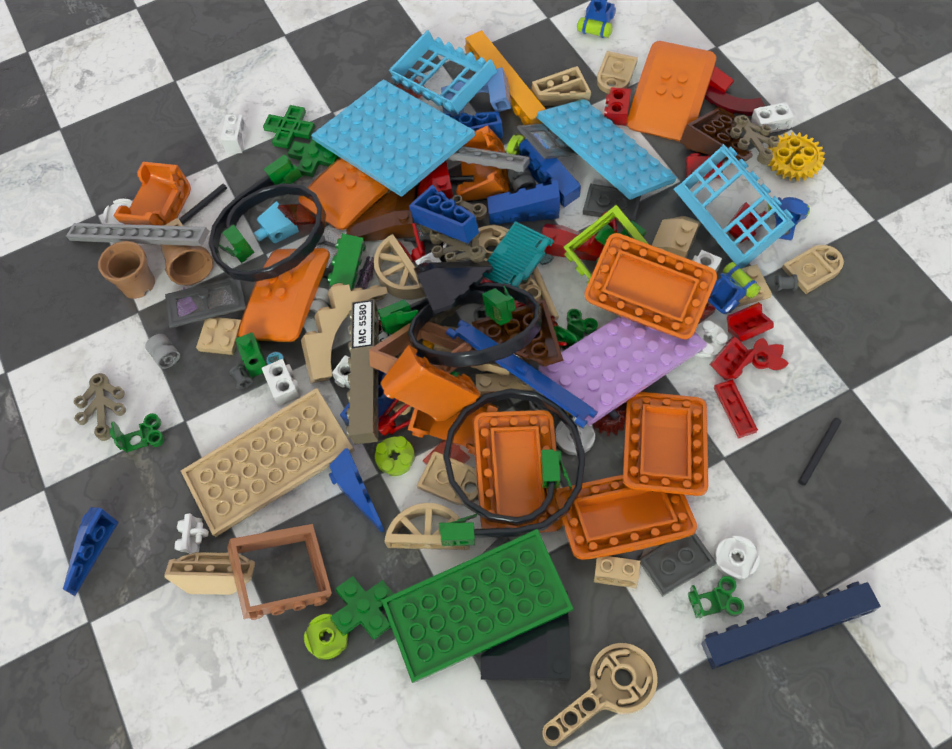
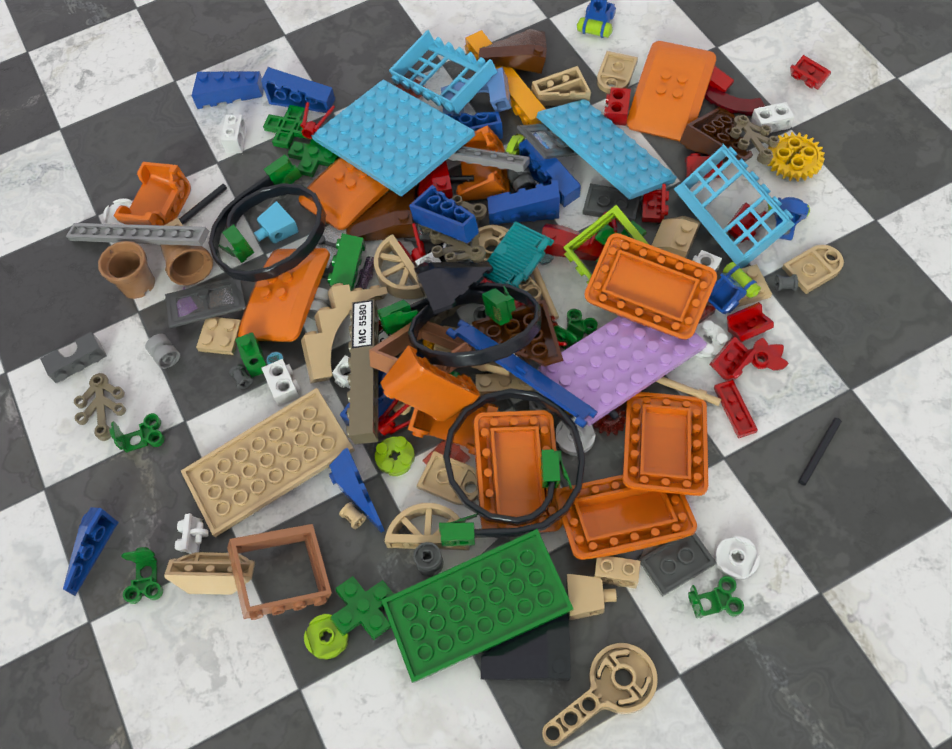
(88, 352): none -> dark grey arch
(142, 557): none -> green piece
(226, 87): none -> blue wedge
(288, 90): none -> blue wedge
(297, 214): clear red piece -> none
(311, 127): none -> red plant
(352, 515): none -> tan bush
(428, 559): none -> dark grey wheel
(519, 51): none -> reddish brown slope
(587, 596): none -> tan torso
(654, 205): none -> red bracket
(701, 394): none -> tan bar
(789, 625): dark blue brick -> none
(810, 72): none -> red bracket

